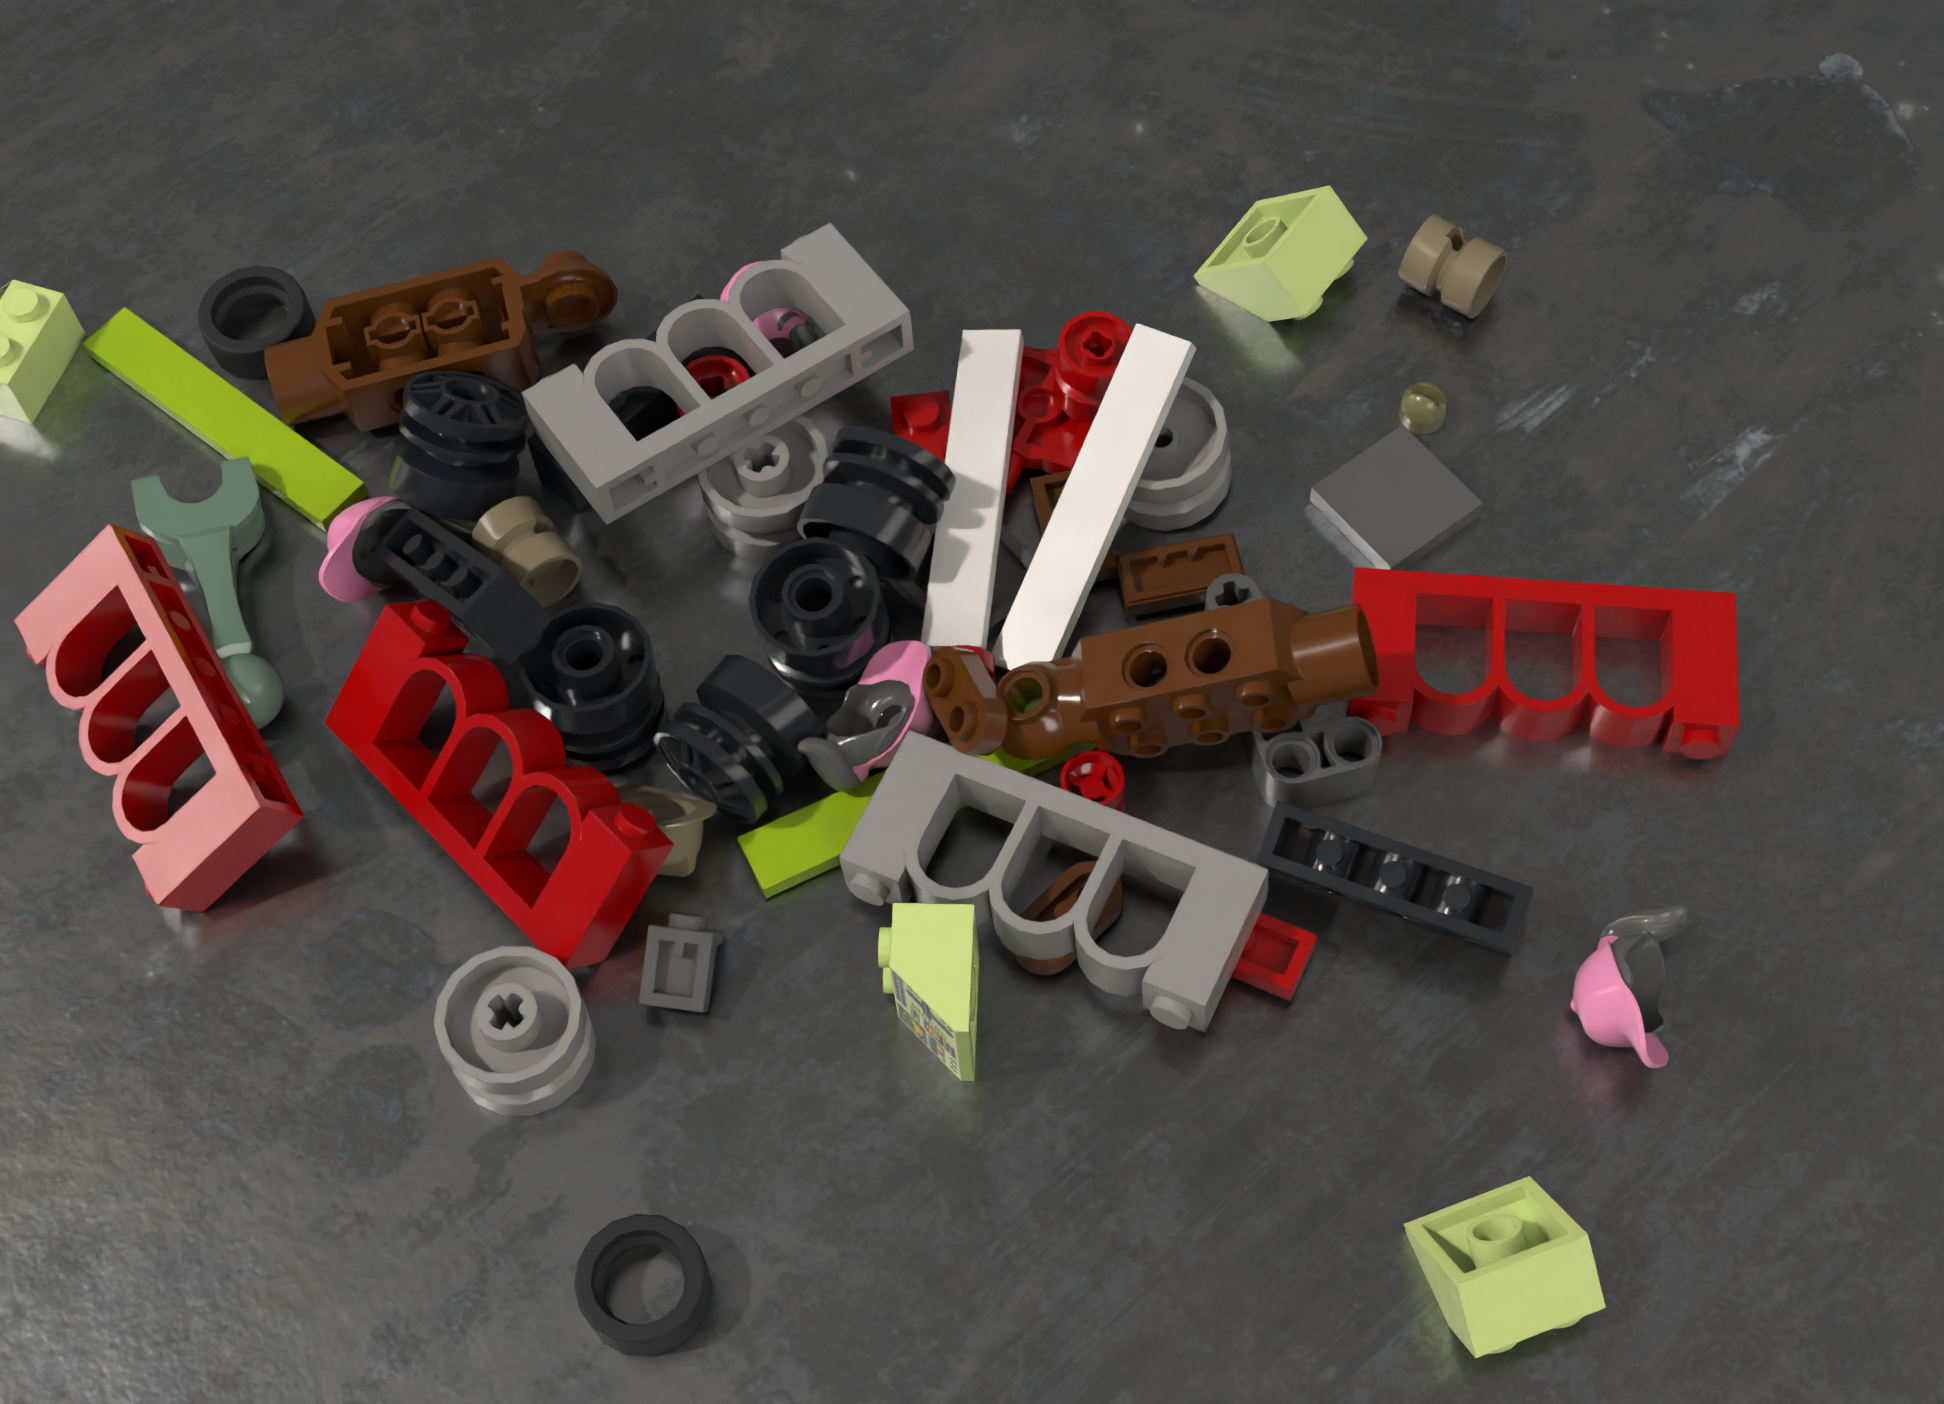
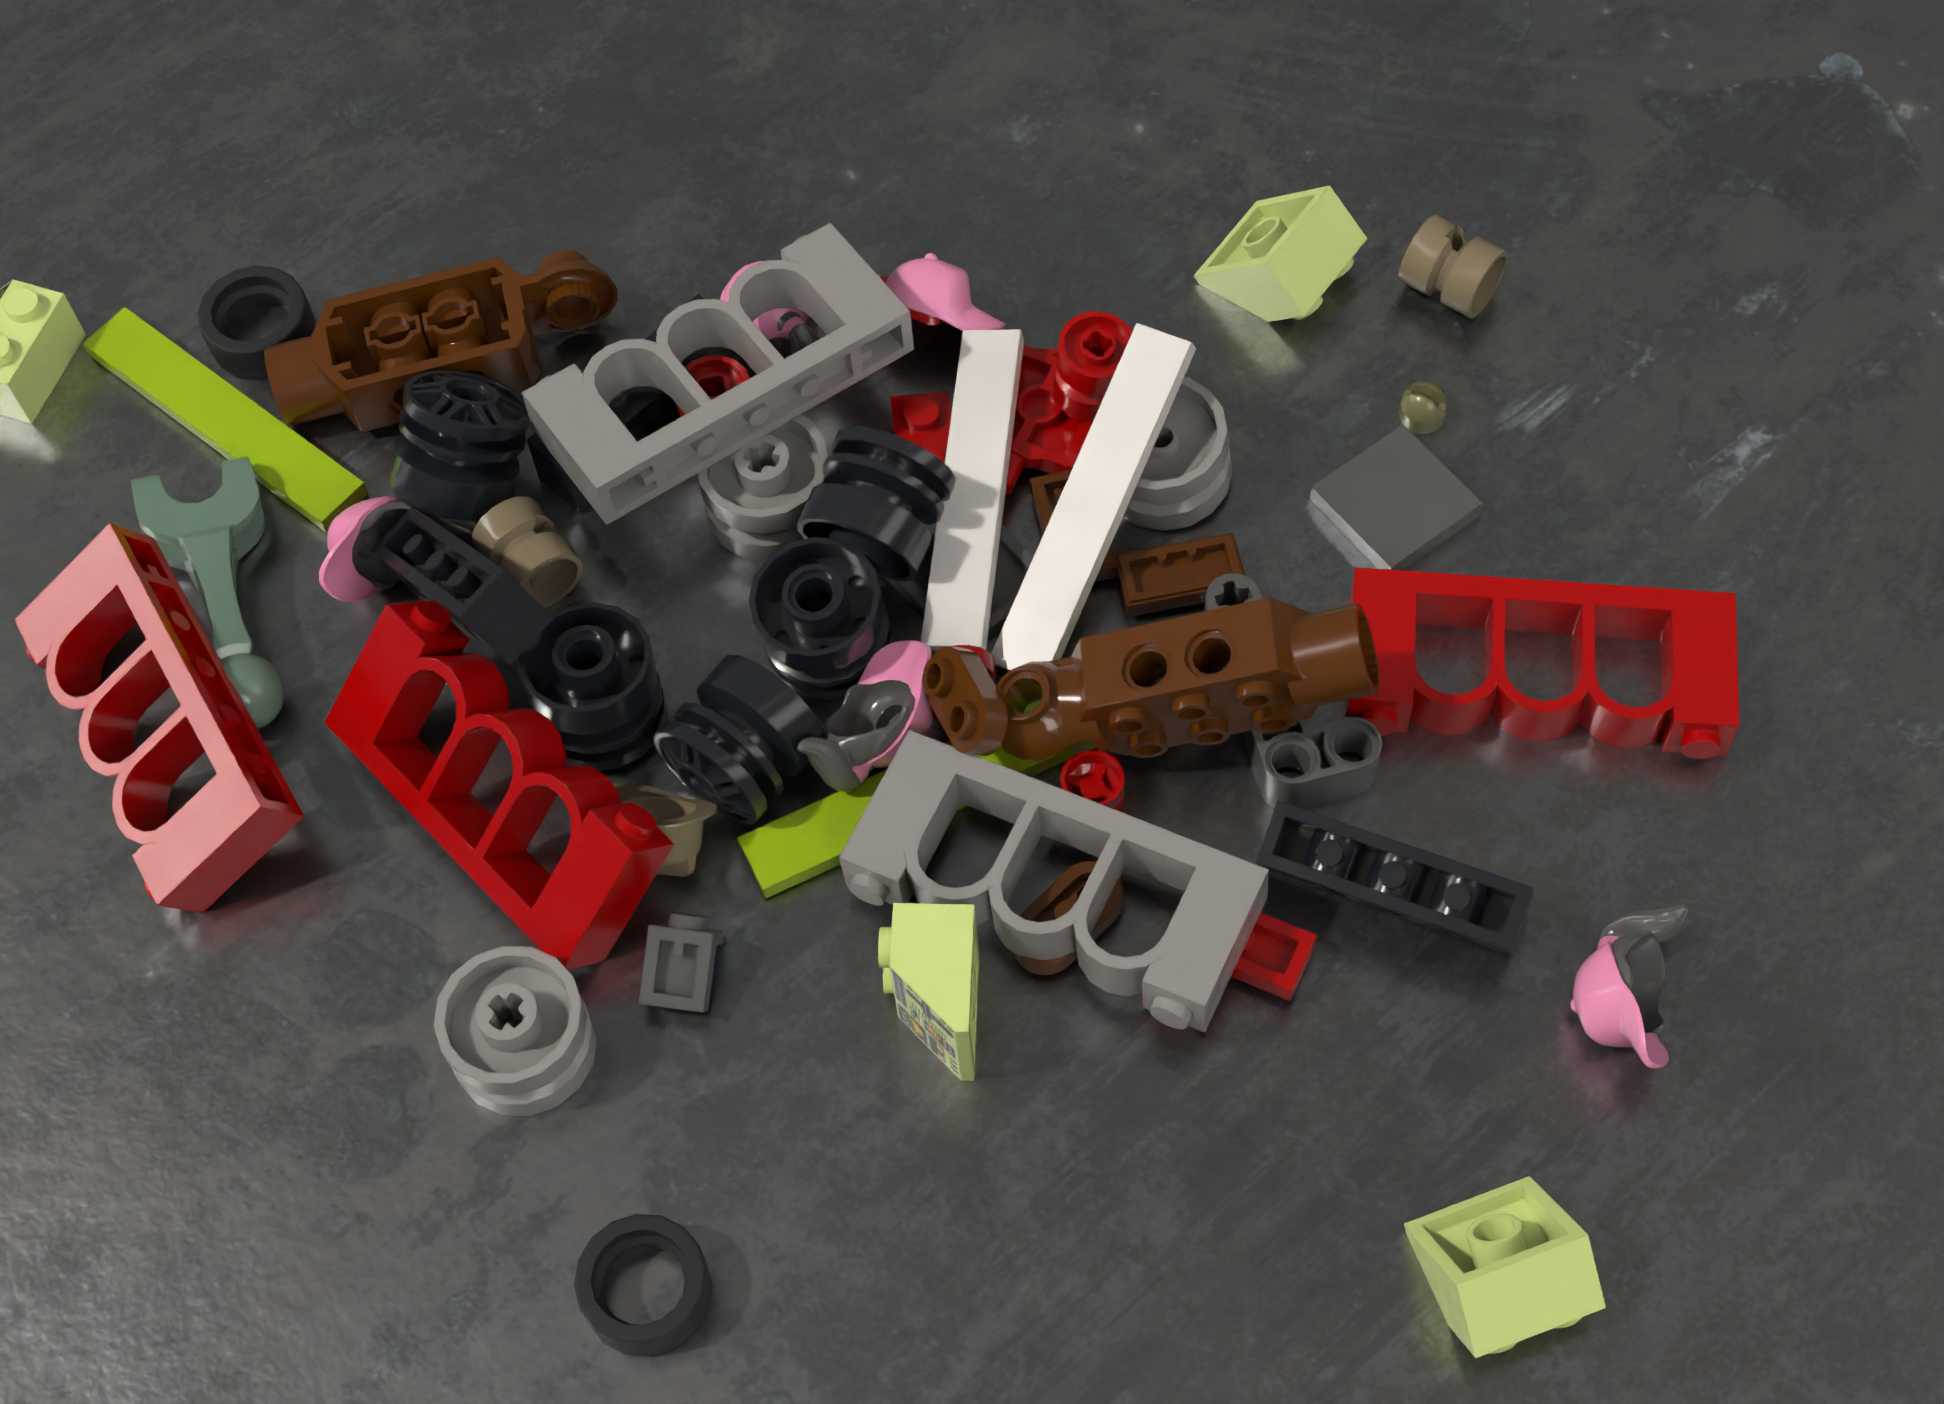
(938, 294): none -> bright pink hair

